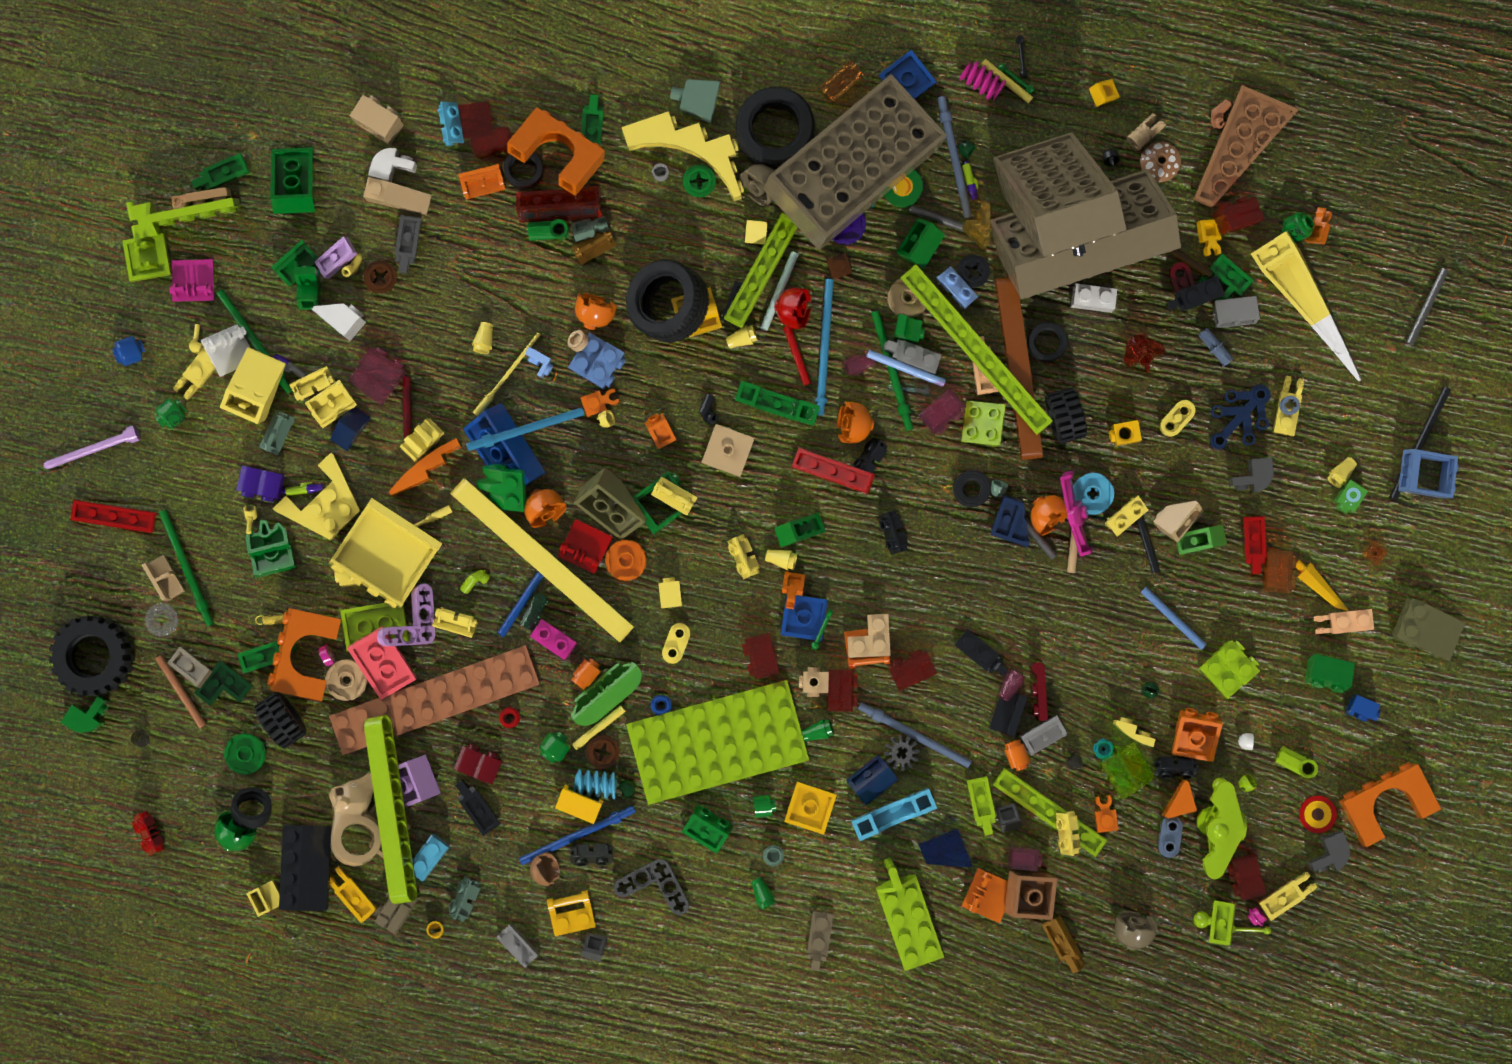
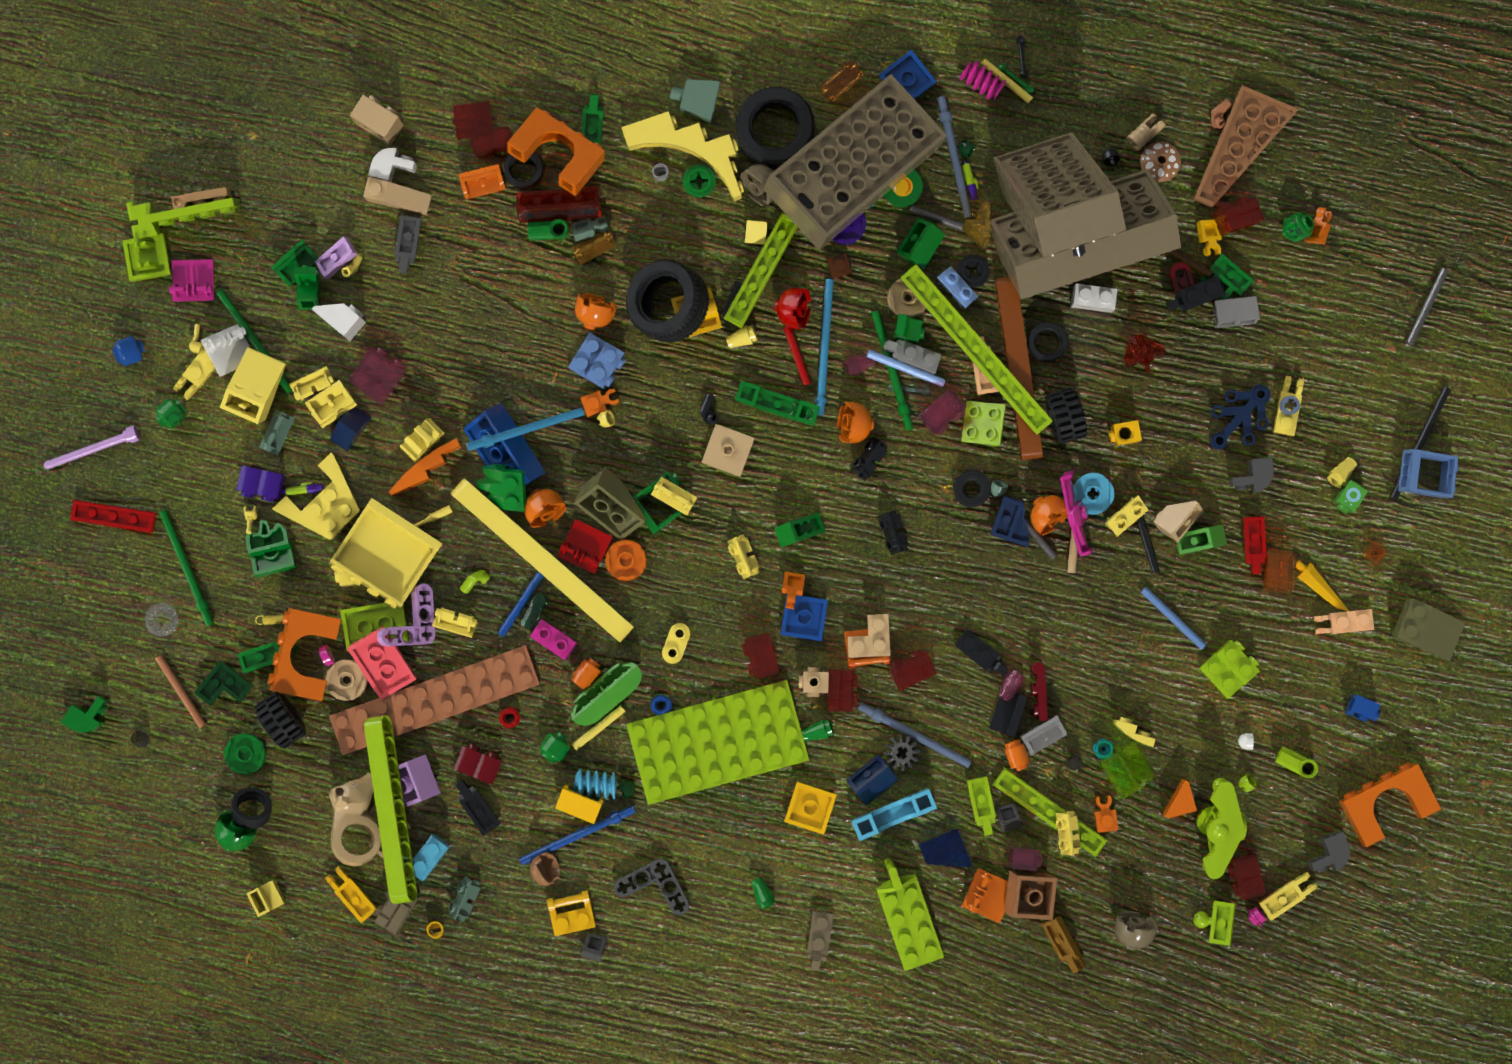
(64, 655): black tyre -> none
(140, 825): red hinge -> none
(164, 578): tan panel -> none
(190, 667): dark tan plate -> none
(221, 173): green hinge -> none
(290, 367): flat silver piece -> none
(292, 180): green slope -> none
(305, 867): black slope -> none
(381, 267): reddish brown gear -> none
(407, 416): dark red bar -> none
(450, 119): medium azure hinge -> none
(483, 339): light yellow cone -> none
(489, 397): light yellow piece -> none
(518, 945): light grey hinge -> none
(536, 358): light blue bracket -> none
(577, 340): tan tile -> none
(582, 855): pearl dark grey hinge -> none
(594, 757): reddish brown gear -> none
(660, 430): orange bracket -> none
(670, 593): light yellow brick -> none
(707, 829): green bracket -> none
(764, 806): green plate -> none
(773, 855): sand green plate -> none
(779, 290): light aqua bar -> none
(783, 558): light yellow cone -> none
(815, 645): green hinge -> none
(833, 471): red tile -> none
(1104, 92): yellow slope -> none
(1152, 685): dark green hinge -> none
(1170, 836): sand blue plate -> none
(1176, 418): light yellow plate -> none
(1185, 767): black hinge -> none
(1197, 734): orange plate -> none
(1215, 347): sand blue axle -> none
(1267, 930): lime hinge -> none
(1289, 272): light yellow plate -> none
(1317, 814): sticker -> none
(1329, 673): green brick -> none

